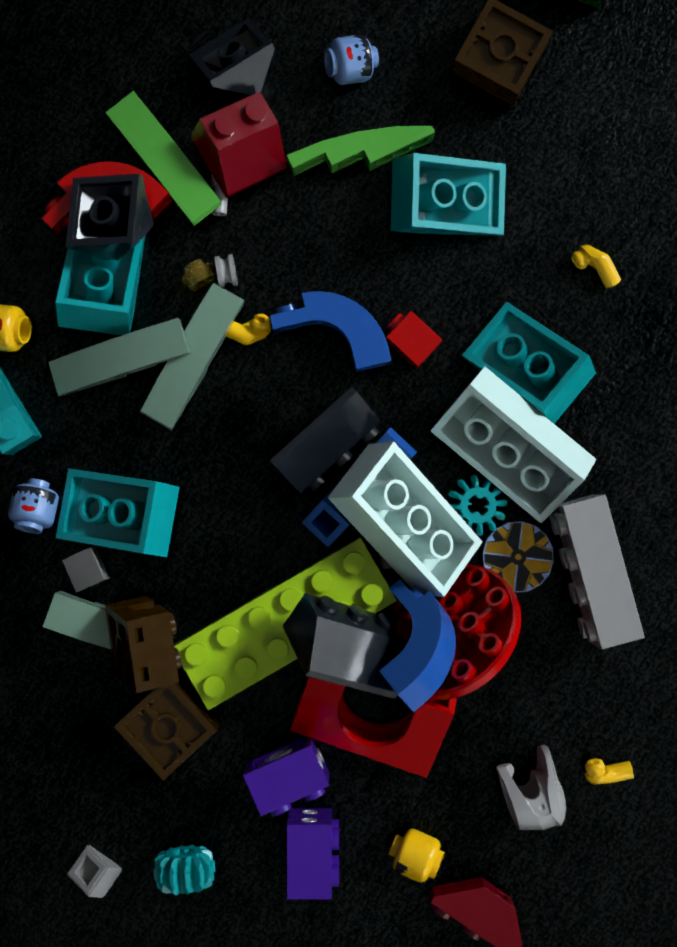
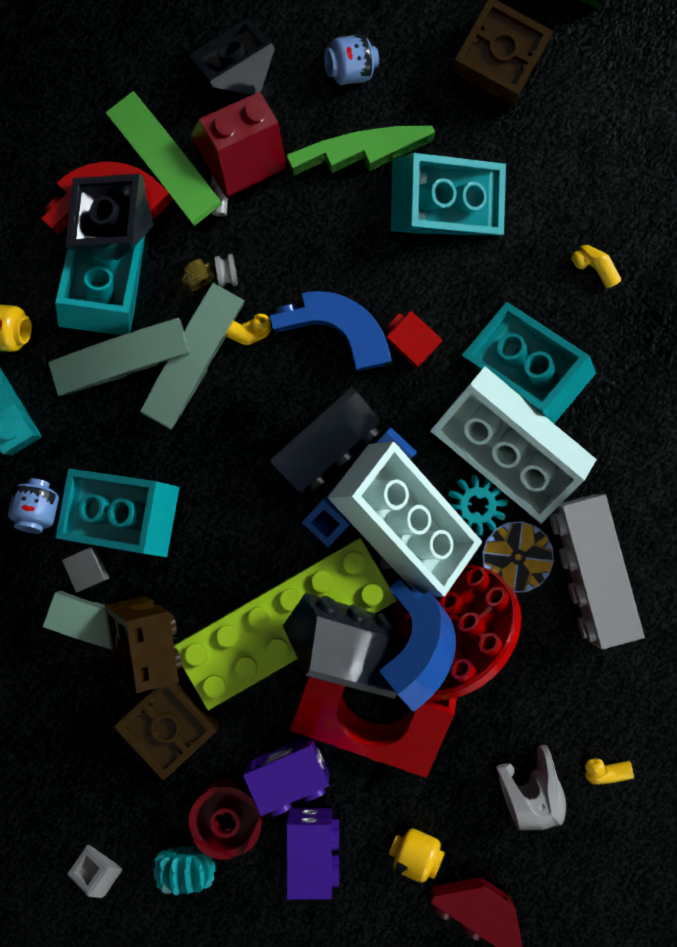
(221, 839): none -> dark red brick

